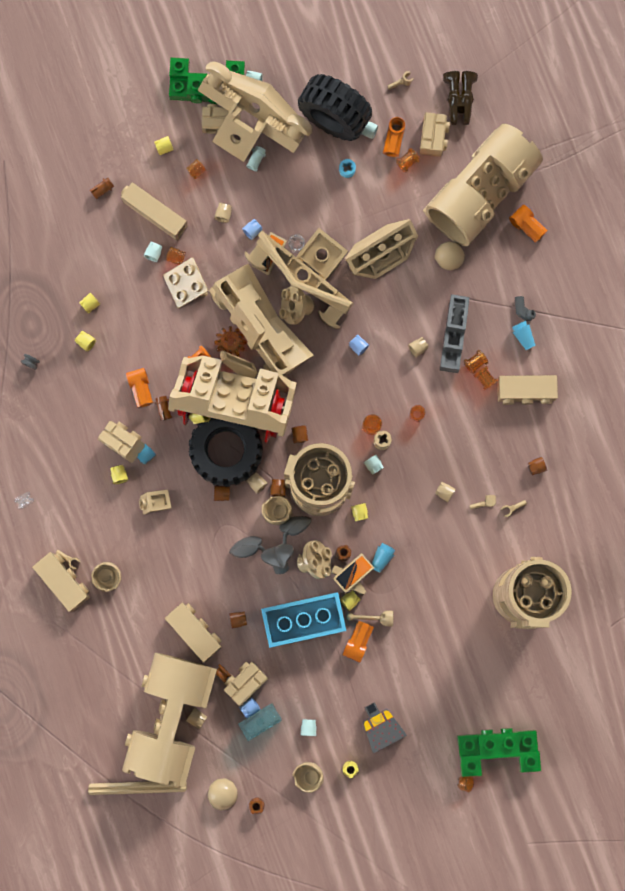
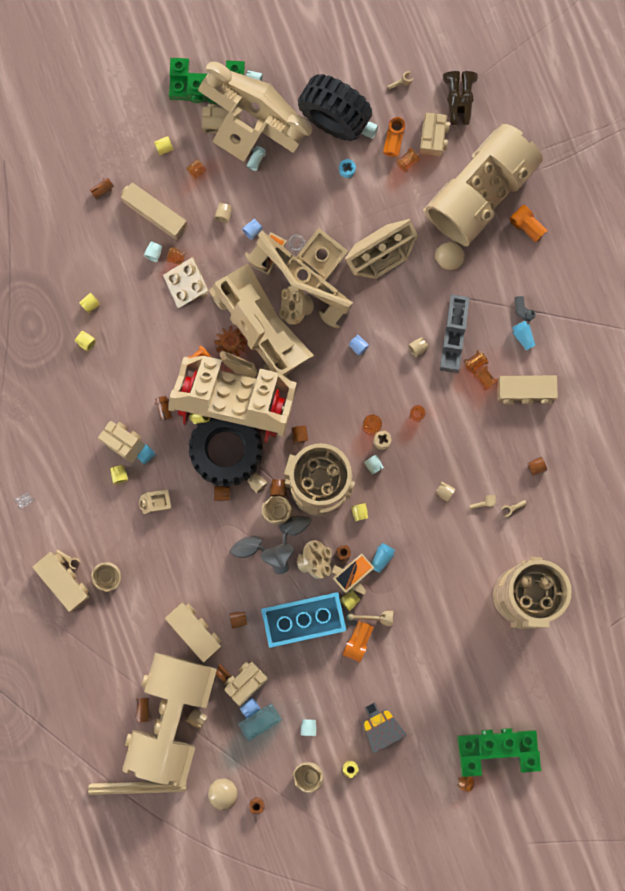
(30, 361): dark grey bush -> none
(139, 383): orange piece -> none
(142, 710): none -> dark orange pin

